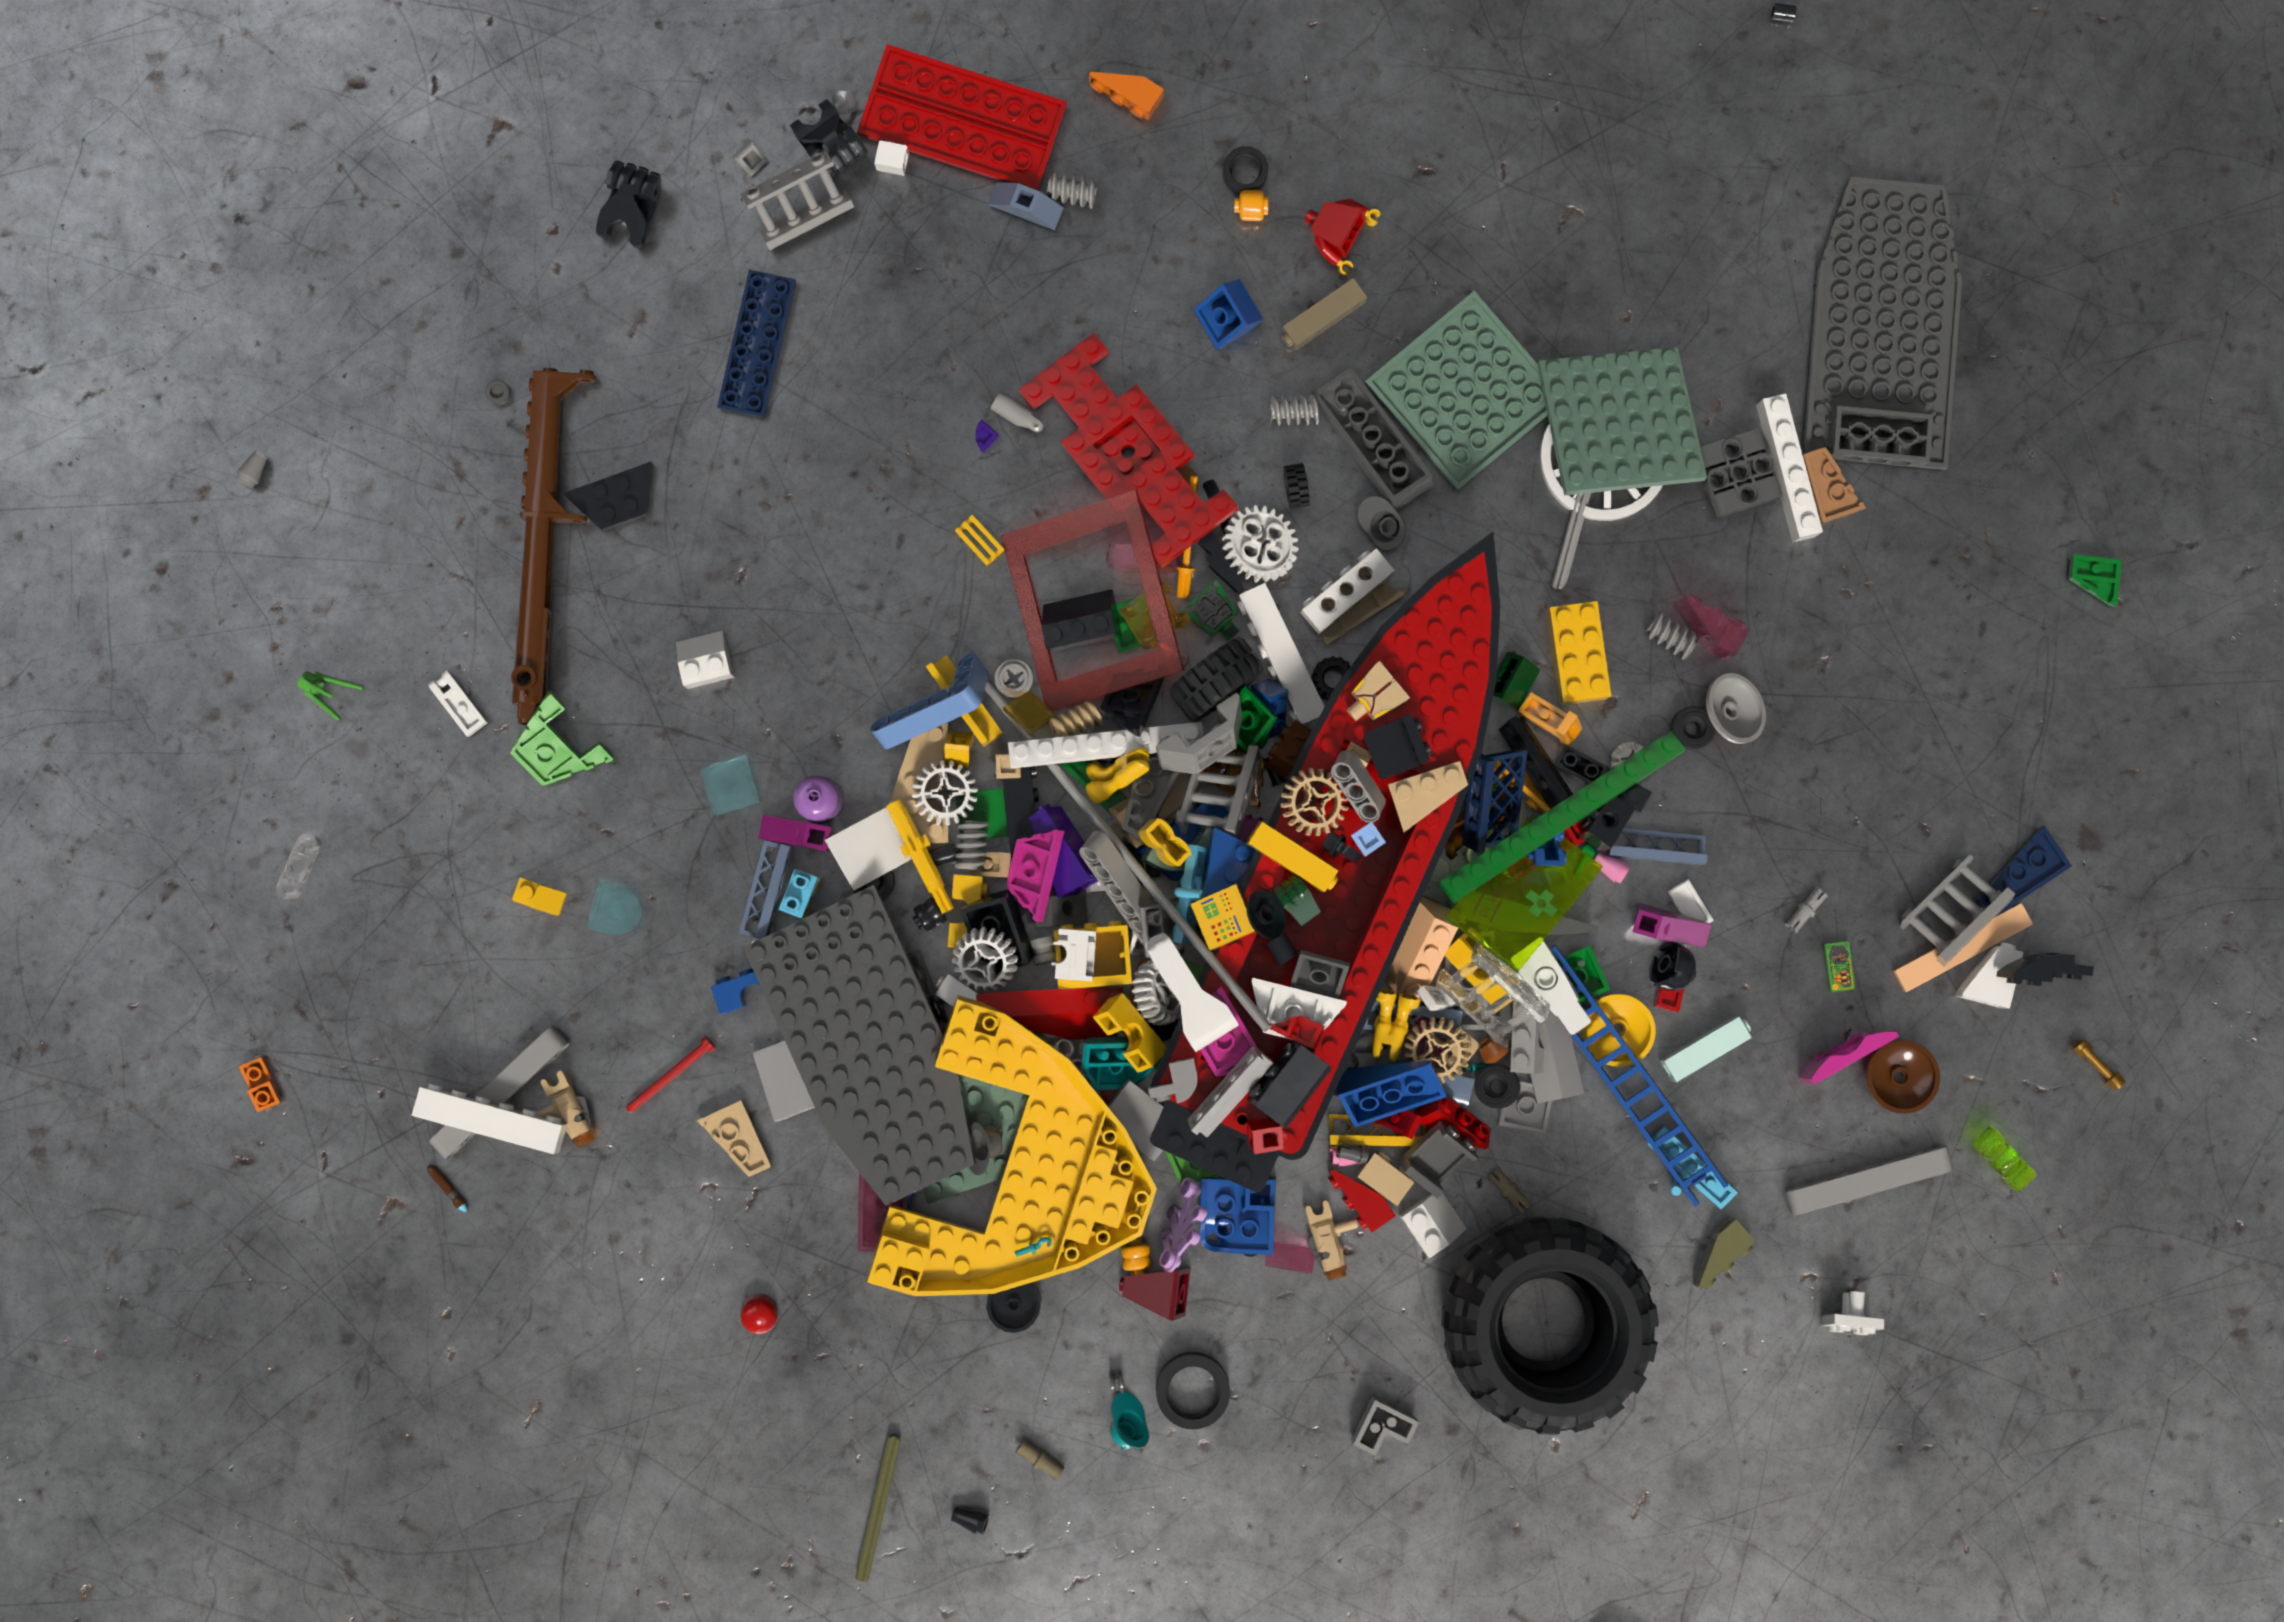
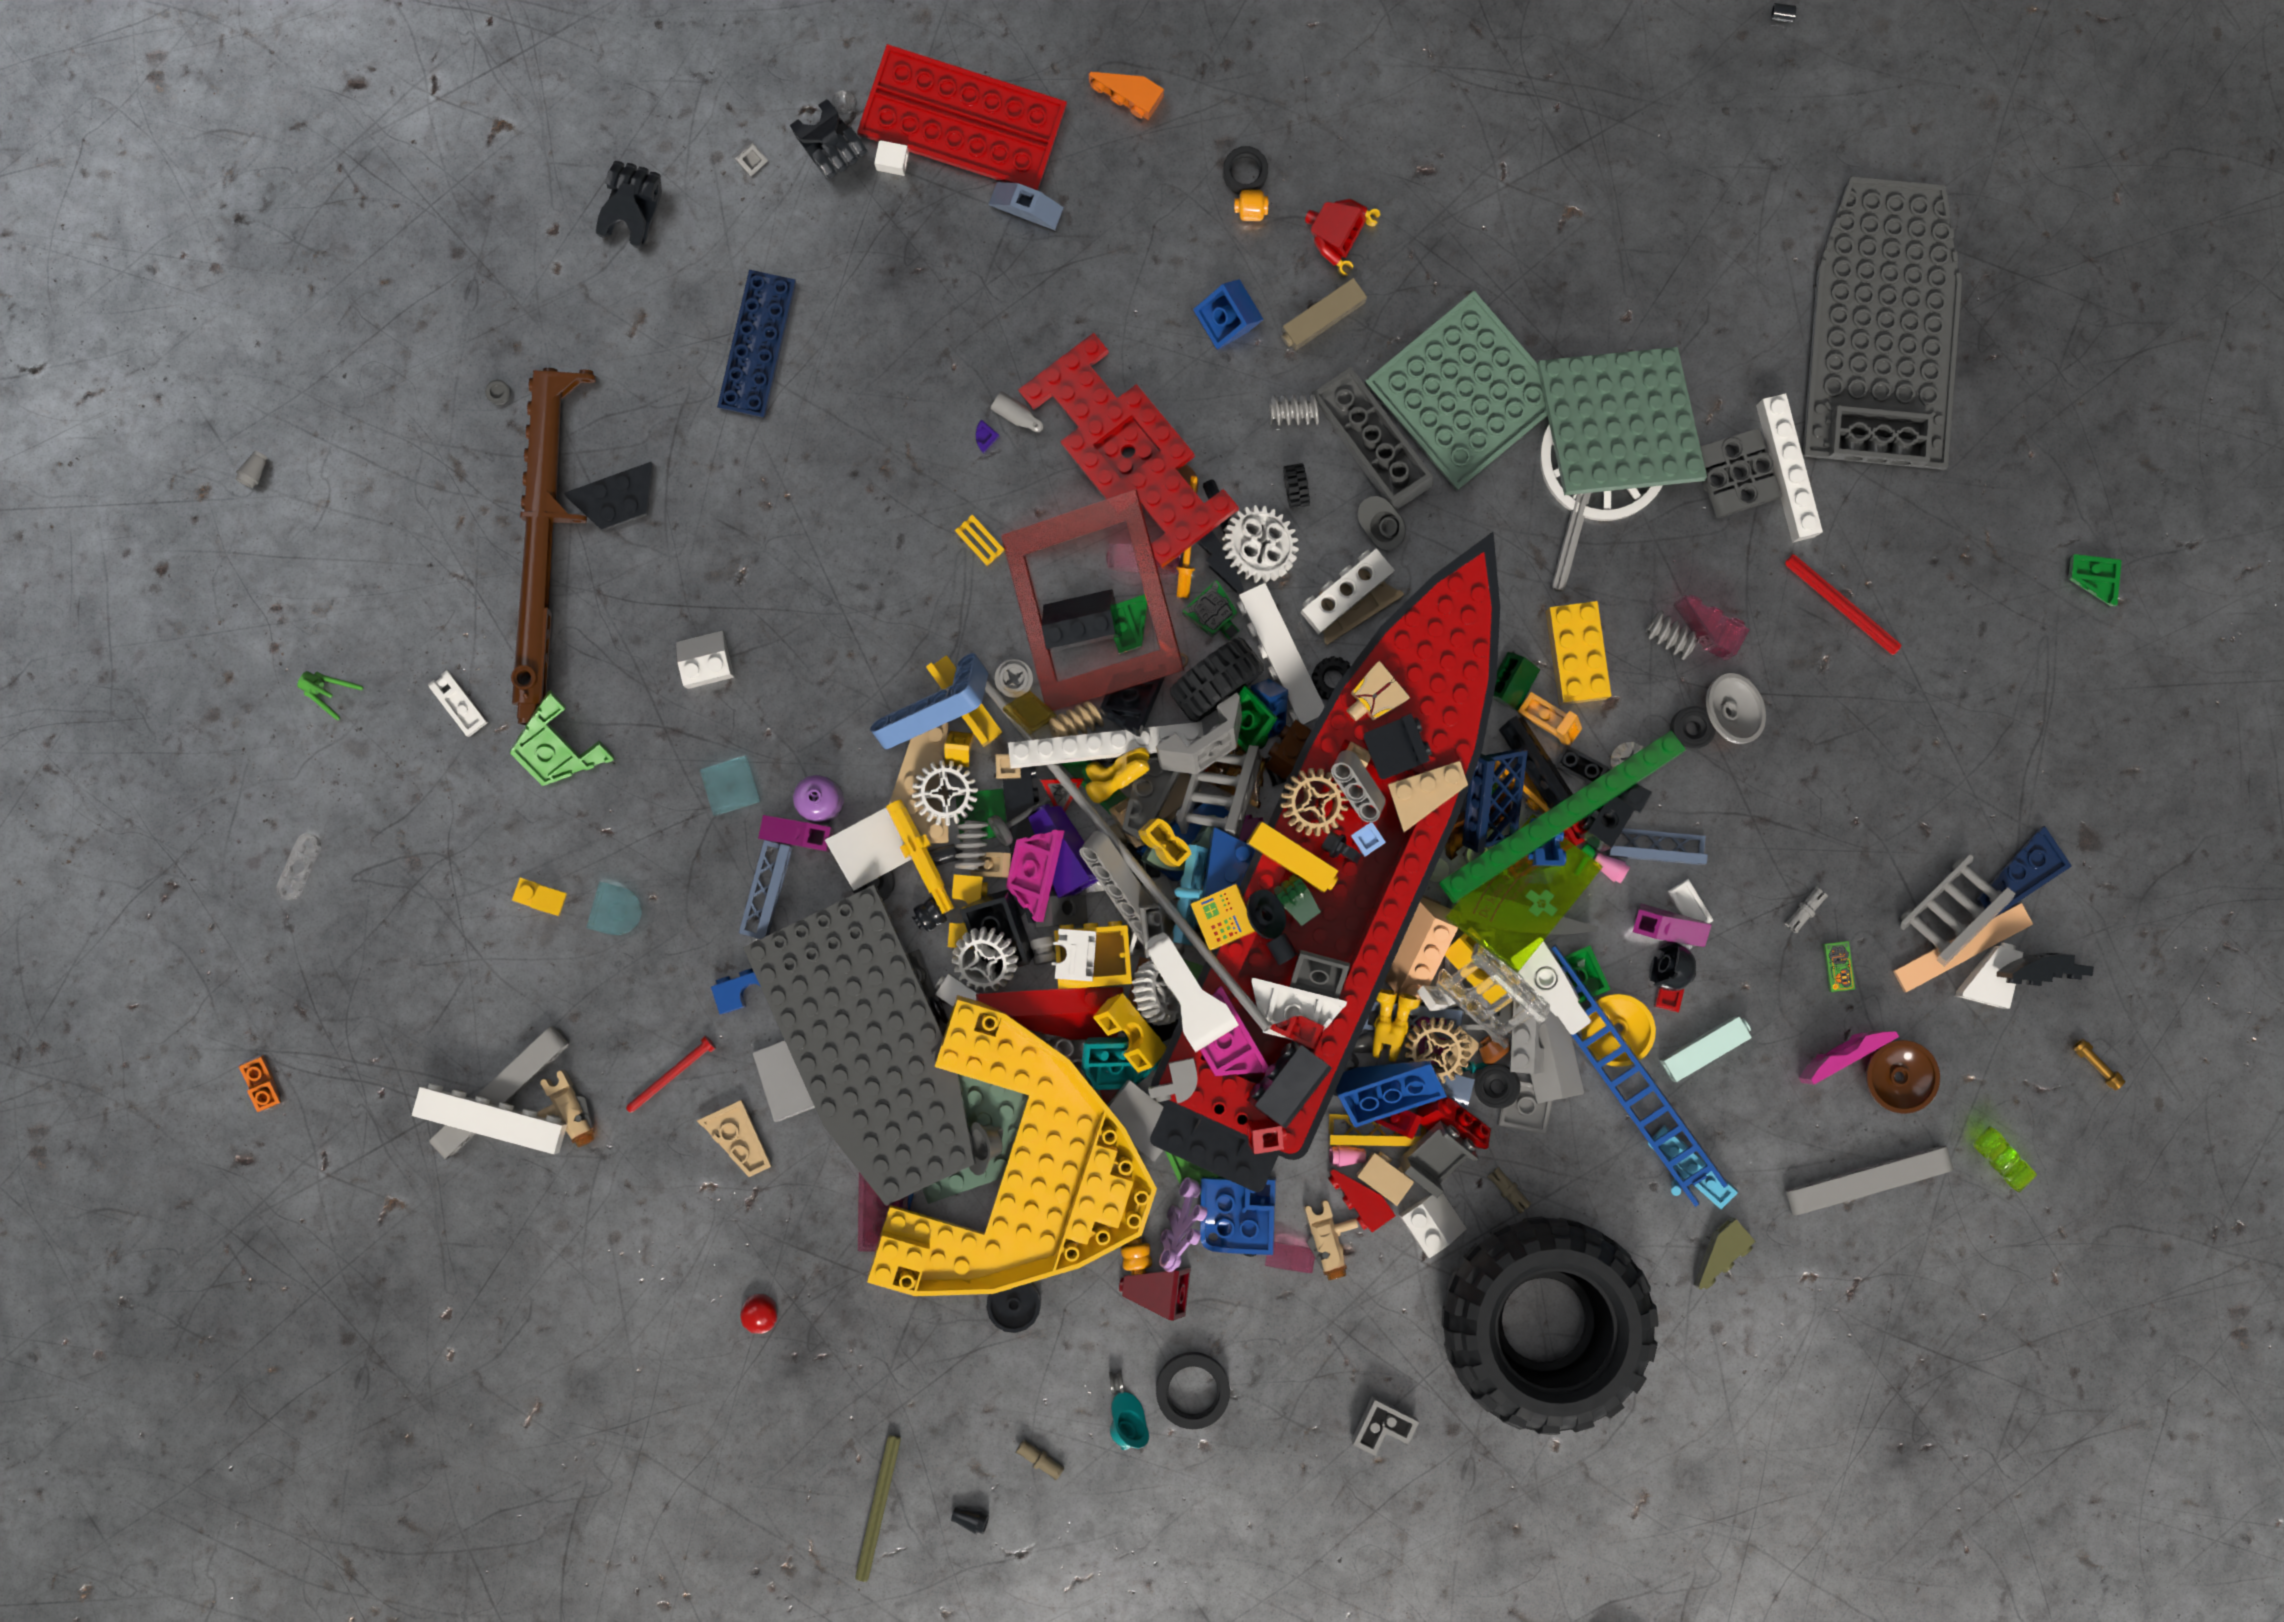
(457, 1200): reddish brown piece -> none
(798, 893): medium azure hips -> none
(807, 218): light grey fence -> none
(1032, 1247): teal hand -> none
(1056, 795): none -> dark grey piece
(1072, 189): light grey piece -> none
(1139, 618): clear yellow panel -> none
(1229, 1092): light grey fence -> none
(1352, 1153): dark grey pin -> none
(1829, 488): medium nougat wing -> none
(1842, 604): none -> red axle
(1852, 1317): white plate -> none

